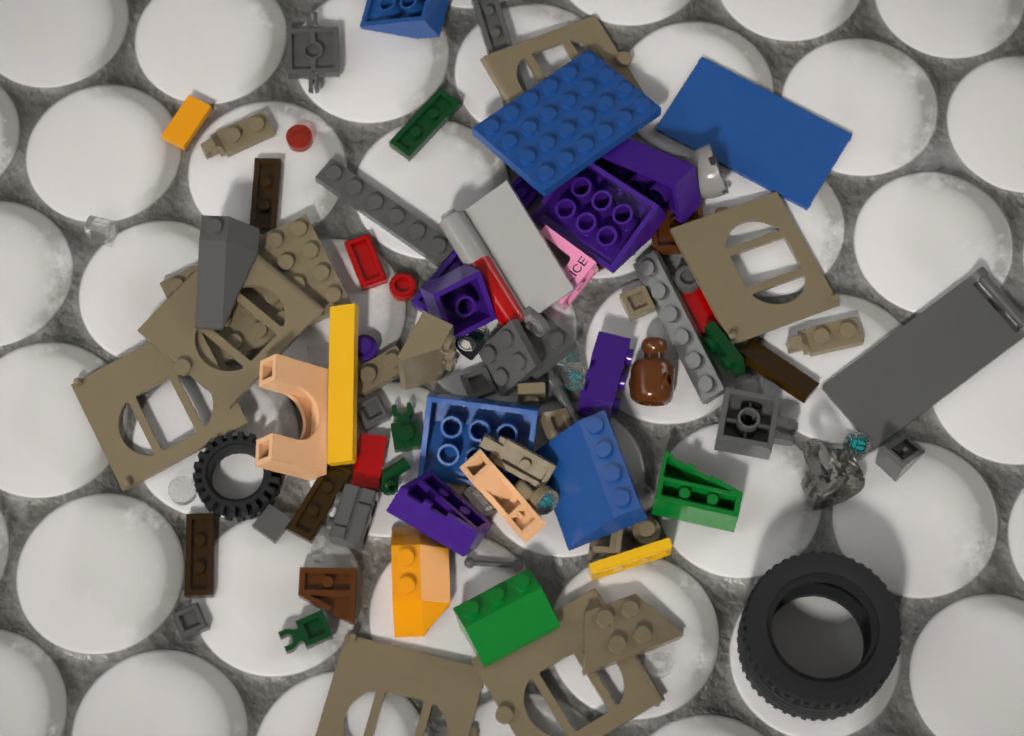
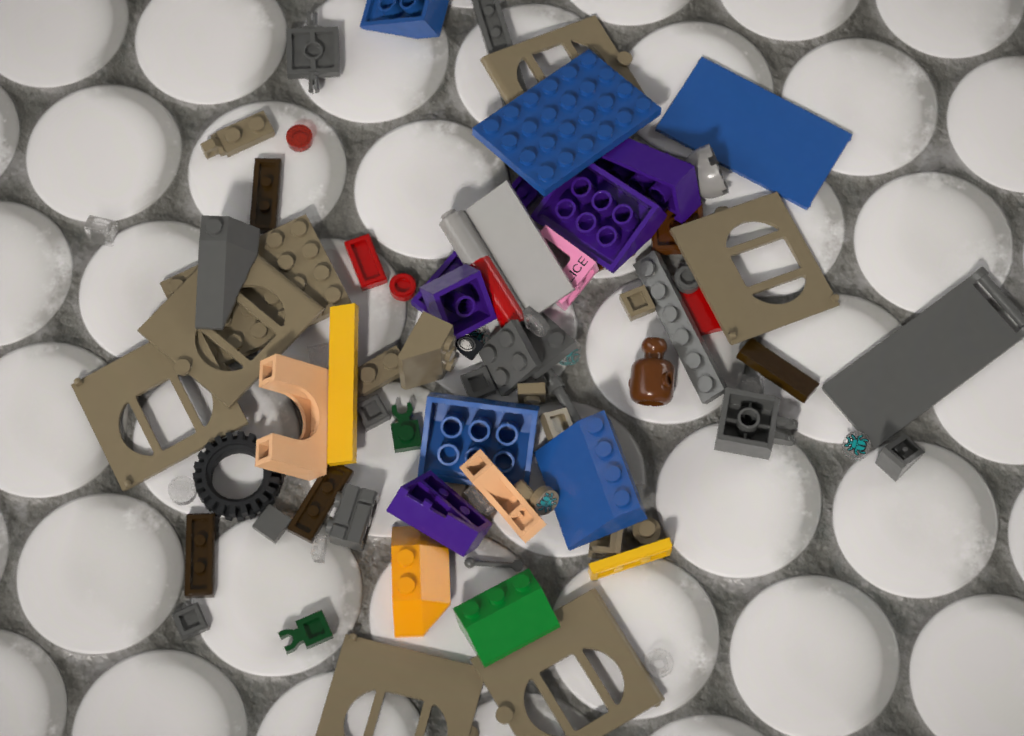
(186, 122): light orange tile -> none
(330, 590): reddish brown wing -> none
(366, 347): dark purple plate -> none
(370, 461): red tile -> none
(385, 212): dark grey plate -> none
(391, 475): dark green arm -> none
(424, 124): dark green plate -> none
(518, 460): dark tan hinge -> none
(573, 376): clear tile -> none
(605, 375): dark purple wedge -> none
(622, 632): dark tan wing -> none
(694, 497): green wedge -> none
(728, 355): dark green plate -> none
(826, 338): dark tan hinge -> none
(831, 489): clear smoke piece -> none
(851, 587): black tyre -> none

